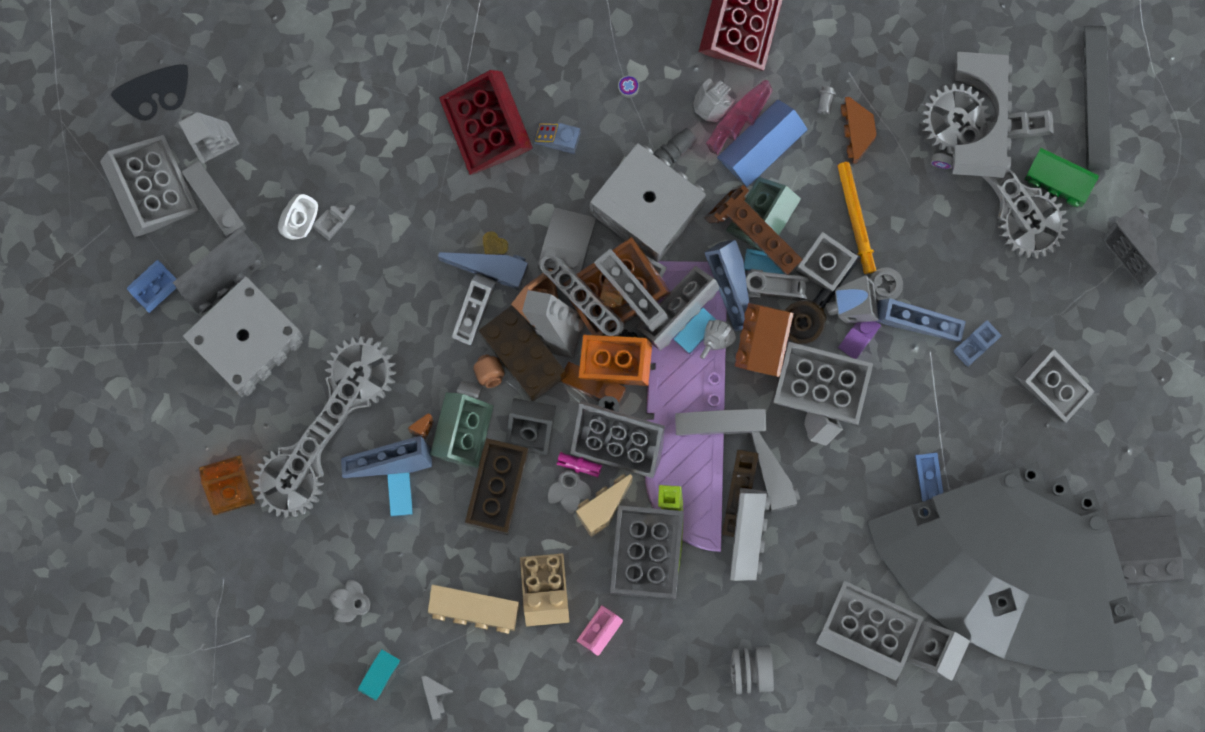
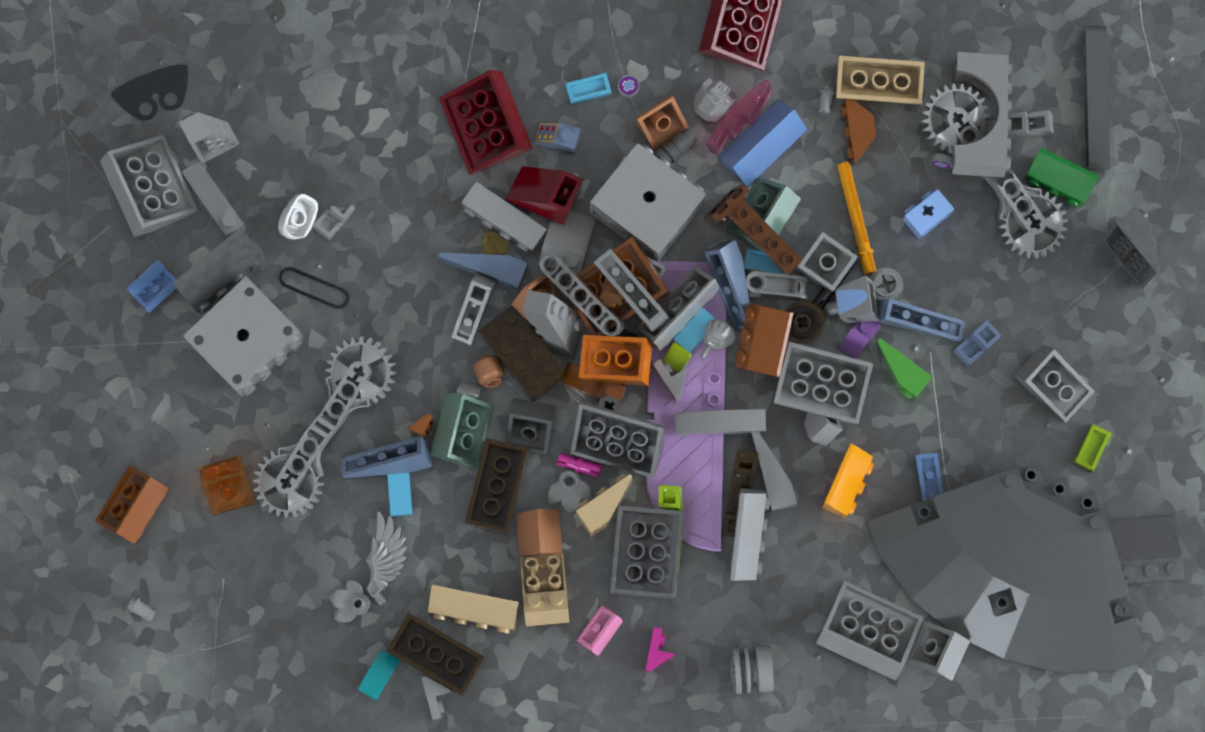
(132, 504): none -> dark orange slope
(141, 609): none -> light grey pin
(317, 279): none -> black piece
(384, 558): none -> light grey animal
(436, 654): none -> dark brown brick
(503, 217): none -> light grey brick
(539, 532): none -> nougat slope
(546, 192): none -> dark red slope
(588, 88): none -> medium azure tile
(655, 656): none -> dark pink slope
(661, 122): none -> nougat slope
(674, 383): none -> light grey slope
(677, 357): none -> lime slope
(848, 481): none -> light orange slope
(879, 80): none -> tan slope
(906, 374): none -> bright green slope
(922, 224): none -> light blue brick
(1092, 448): none -> lime tile

